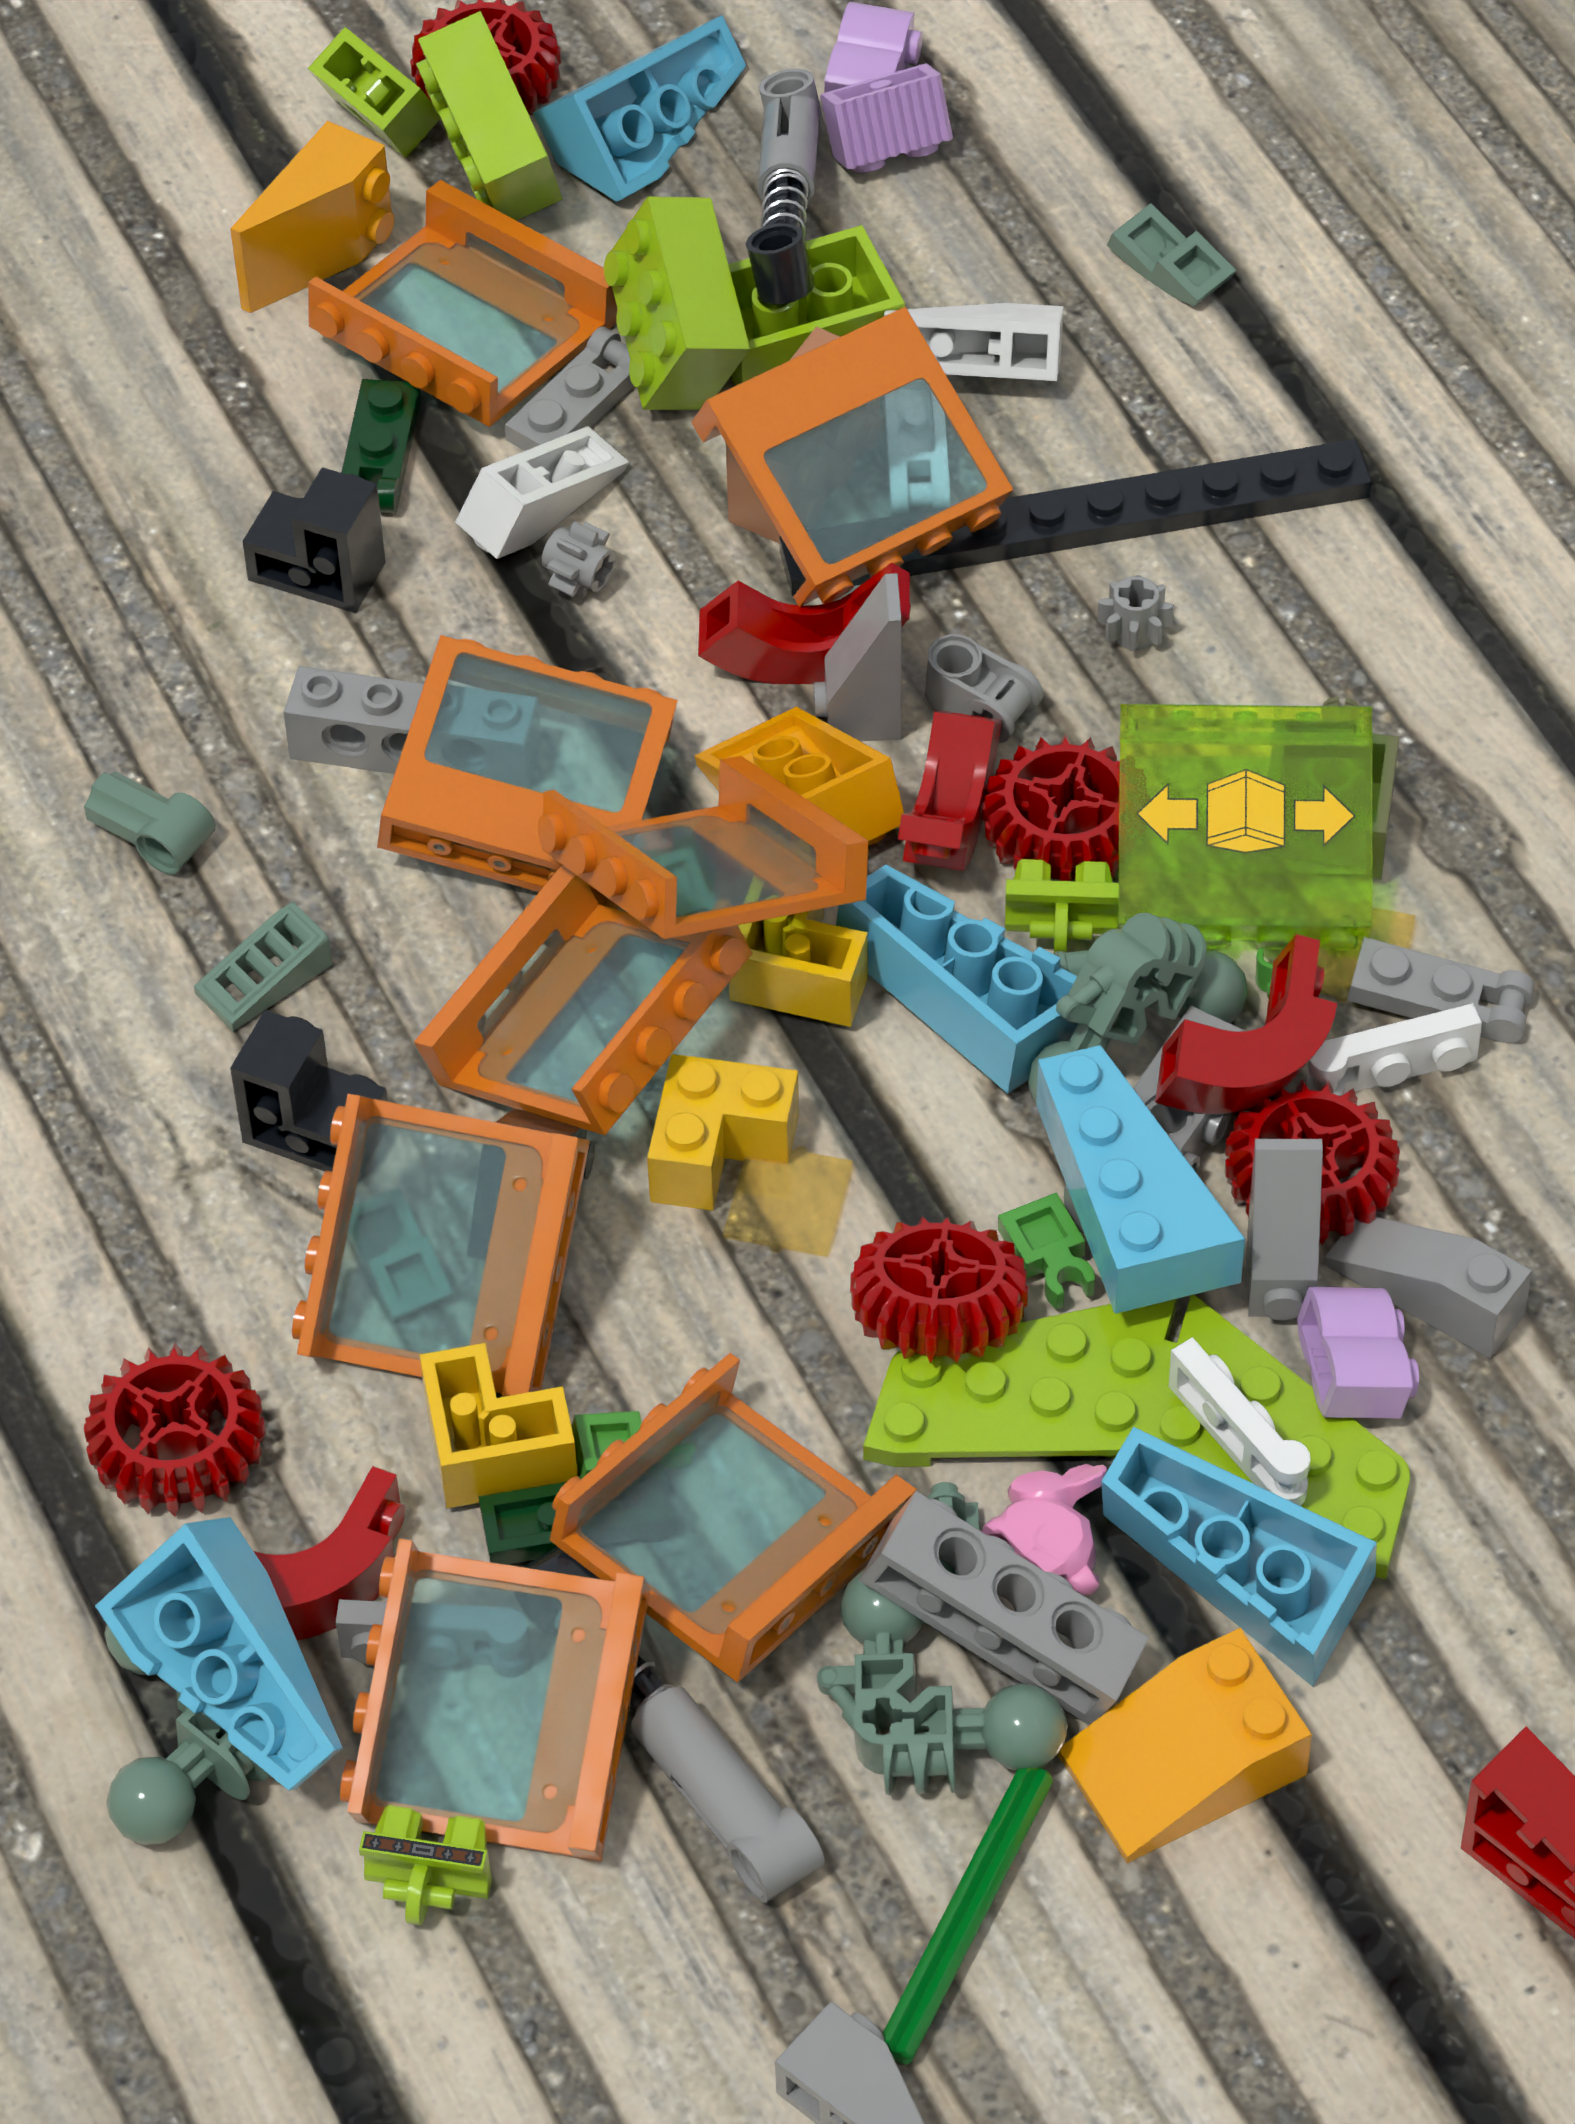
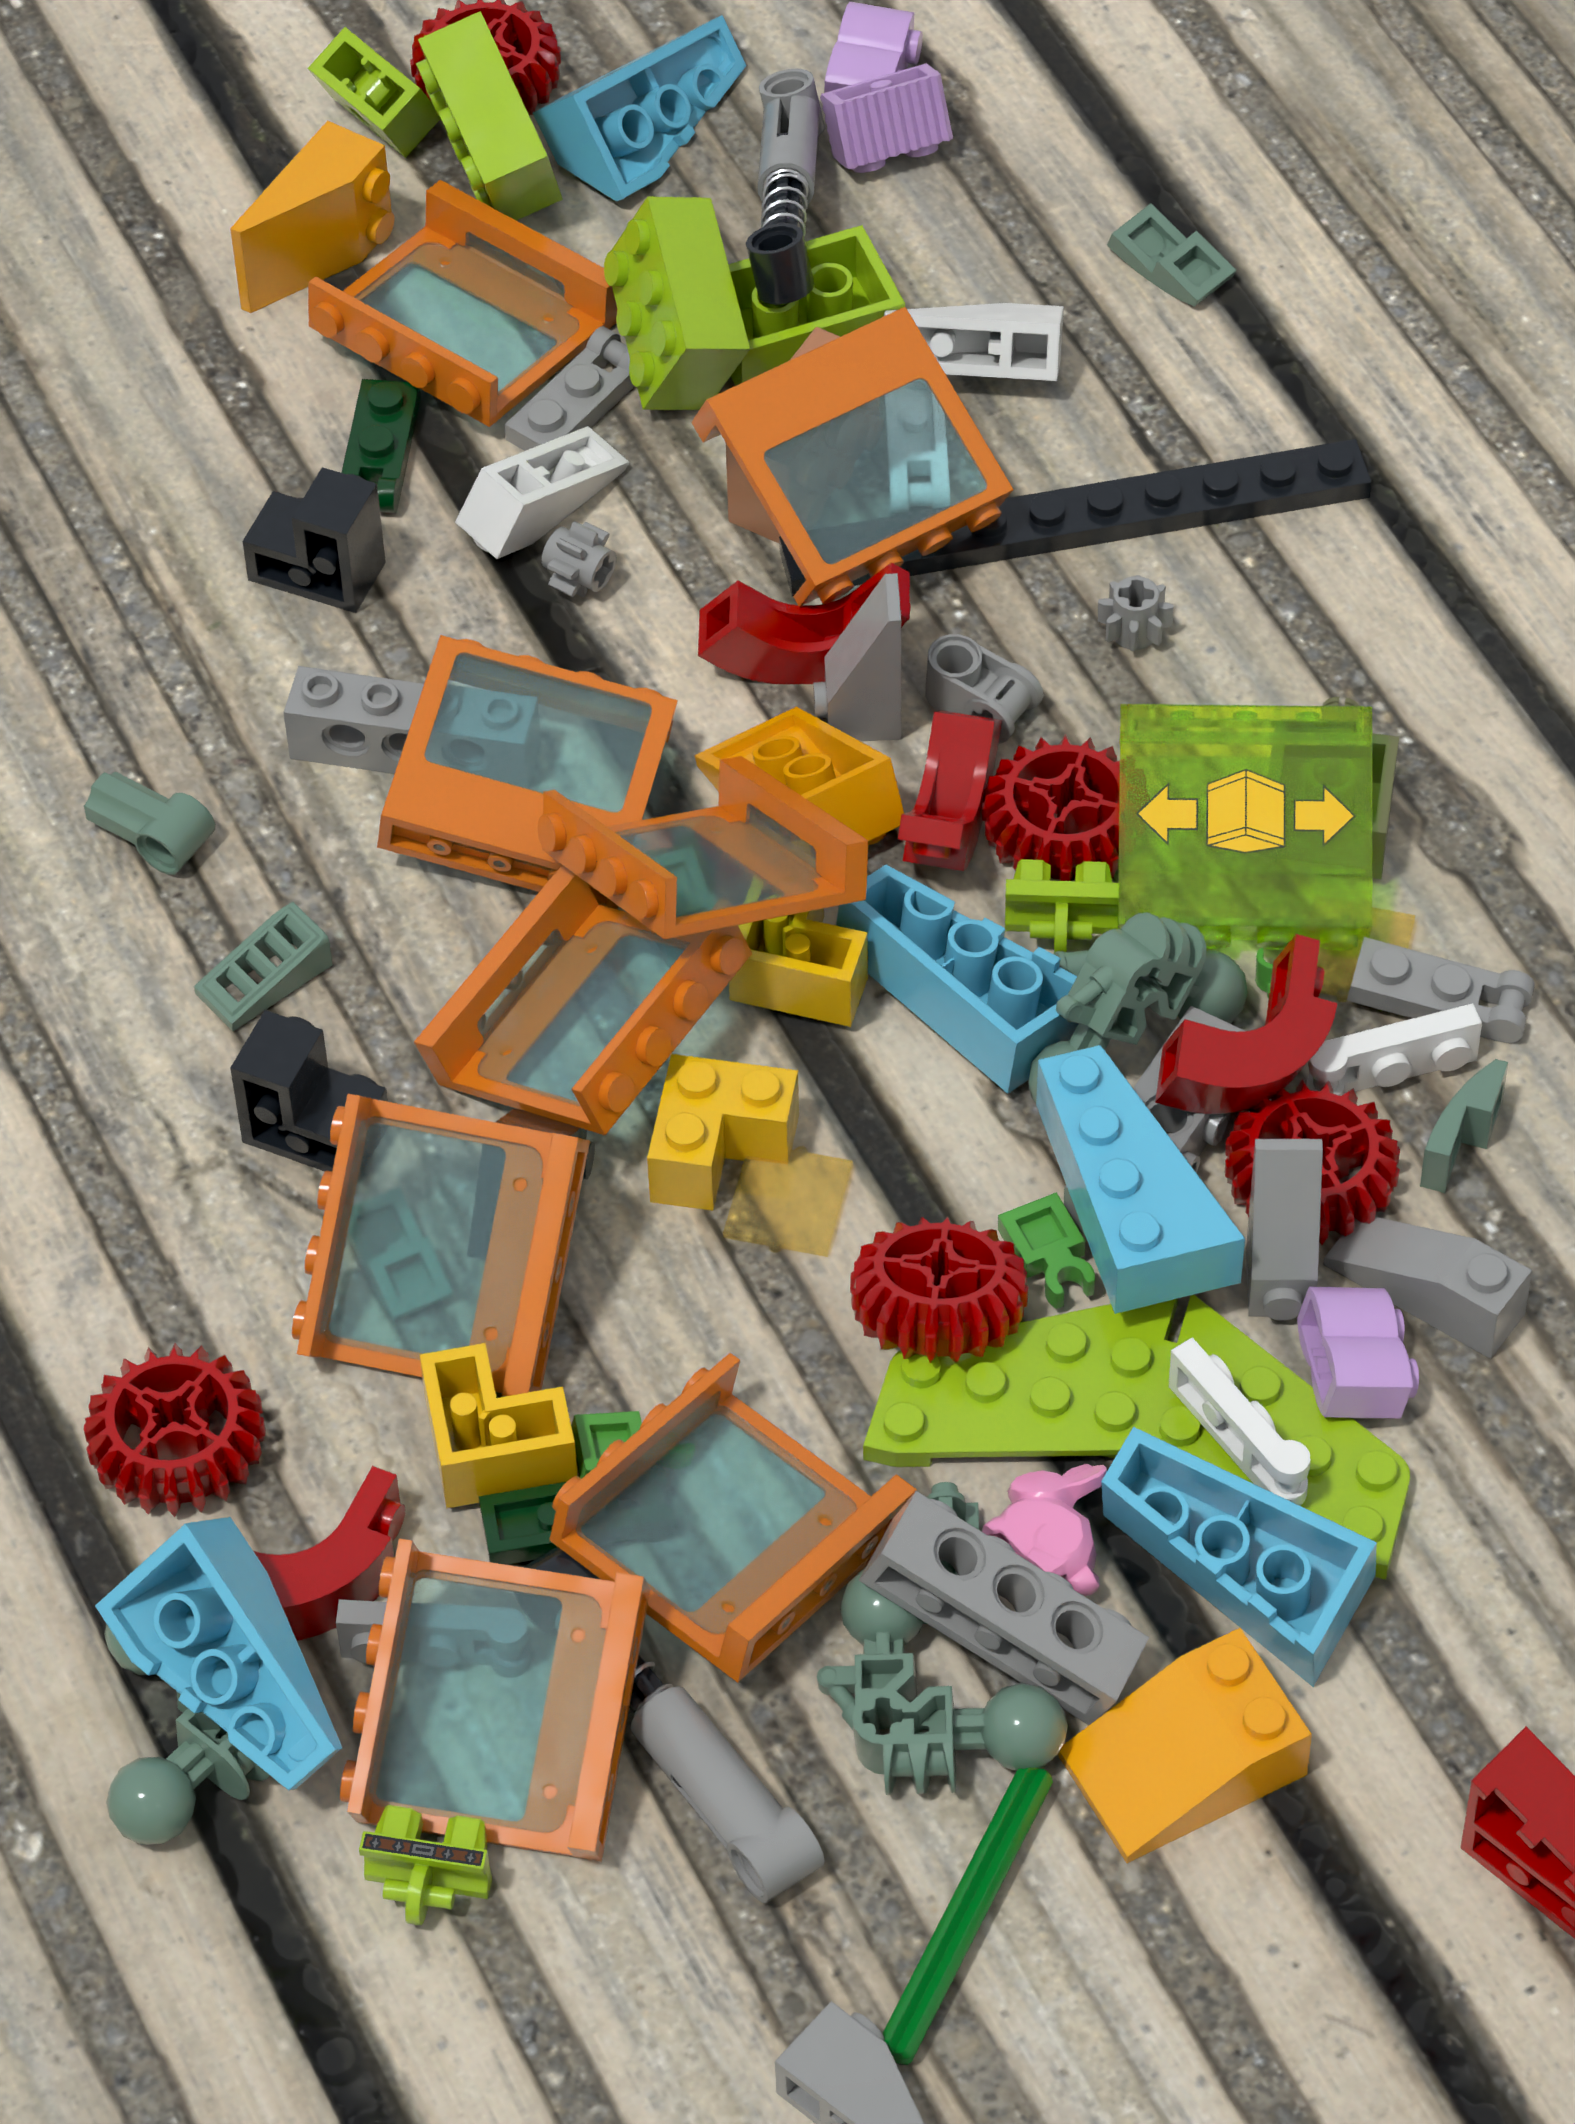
(1465, 1120): none -> sand green slope

